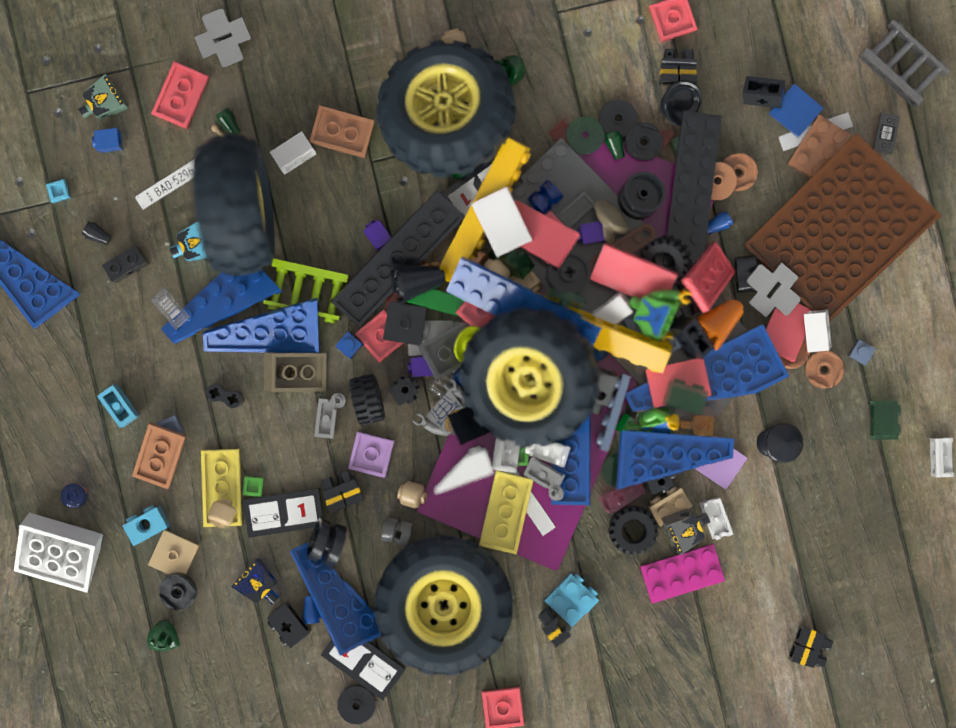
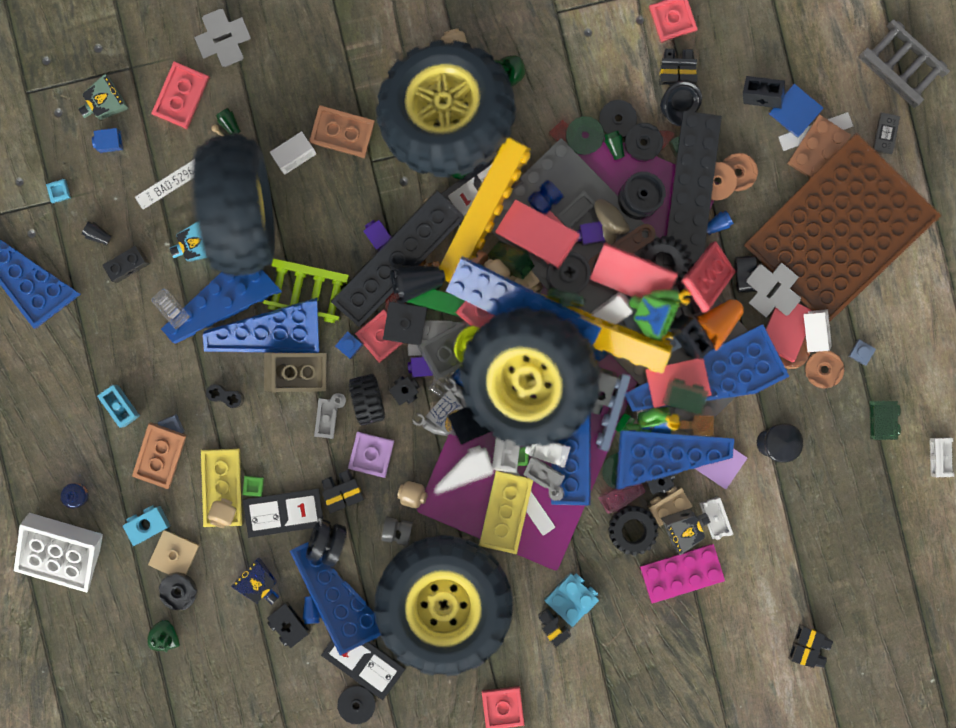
(502, 221): white tile -> none

